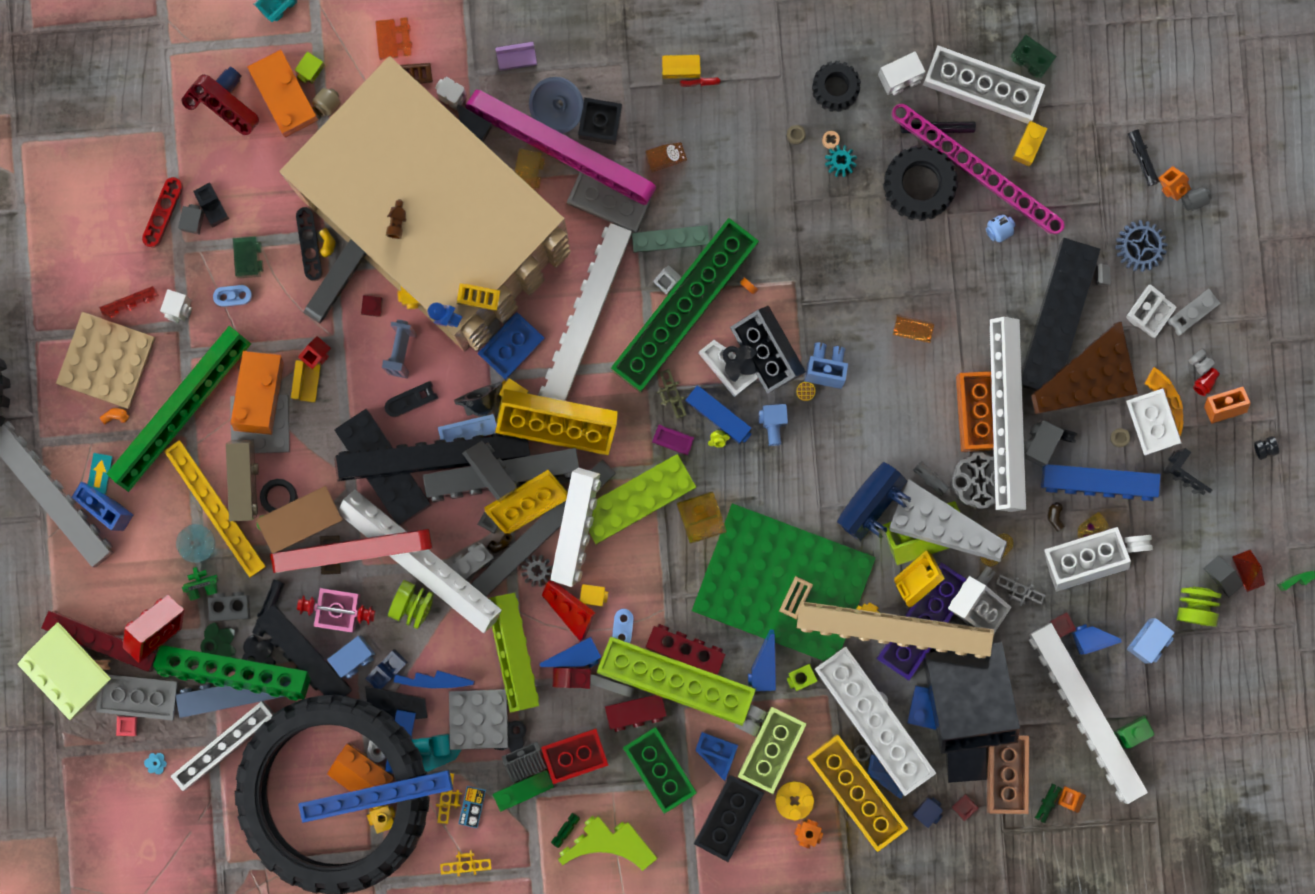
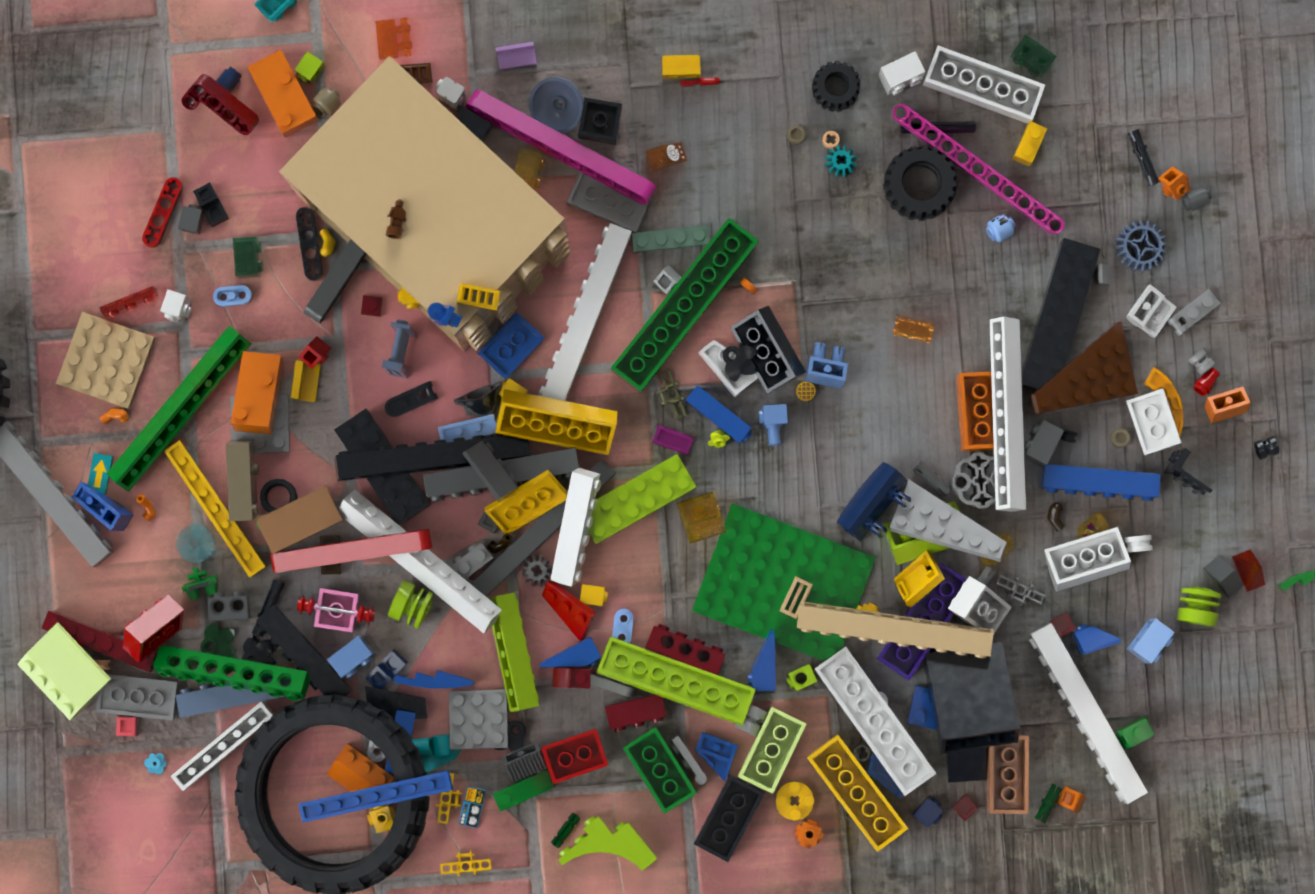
(147, 505): none -> orange arm
(689, 761): none -> light grey plate

